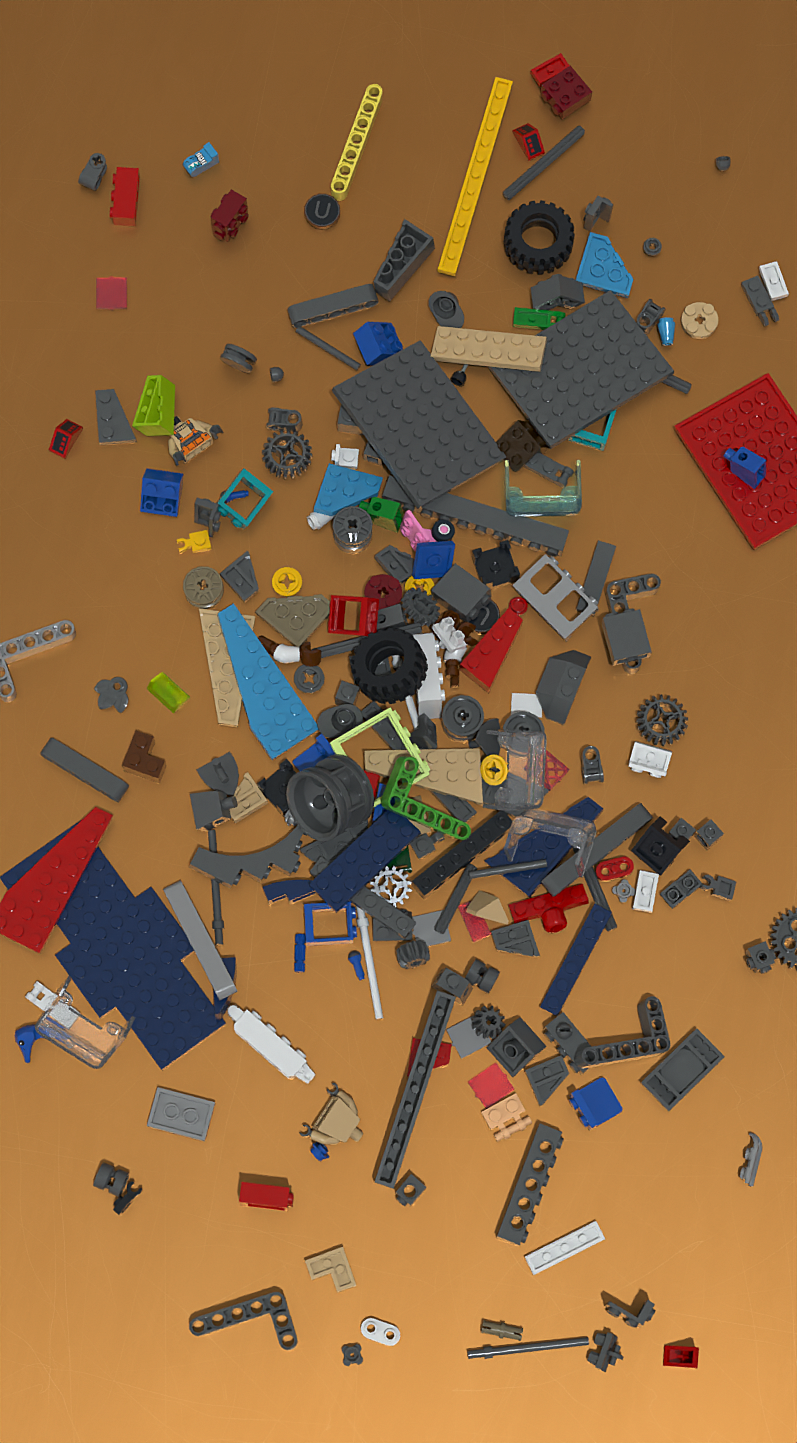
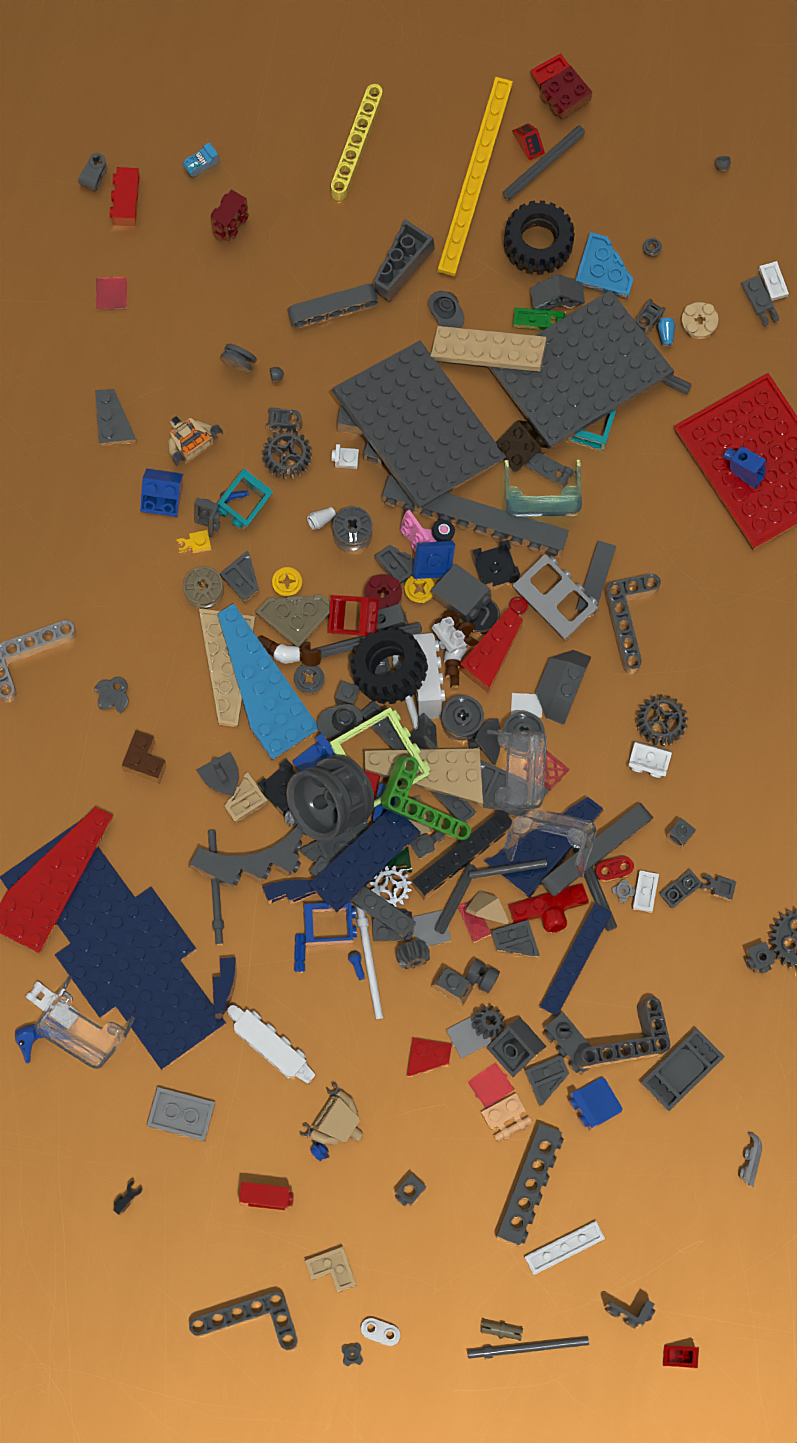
(64, 438): red slope -> none
(84, 769): dark grey beam -> none
(105, 1176): dark grey wheel -> none
(156, 407): lime wedge -> none
(167, 692): clear neon green slope -> none
(200, 940): light grey beam -> none
(211, 809): dark grey torso -> none
(322, 211): black tile -> none
(330, 349): dark grey bar -> none
(345, 488): dark azure plate -> none
(377, 341): blue slope -> none
(384, 513): green torso -> none
(415, 1089): dark grey brick -> none
(420, 607): dark grey gear -> none
(459, 377): black hinge -> none
(488, 775): yellow gear -> none
(591, 769): dark grey piece -> none
(600, 208): dark grey bracket -> none
(607, 1353): dark grey hips -> none
(626, 636): dark grey brick -> none
(658, 847): black panel -> none
(708, 834): dark grey brick -> none

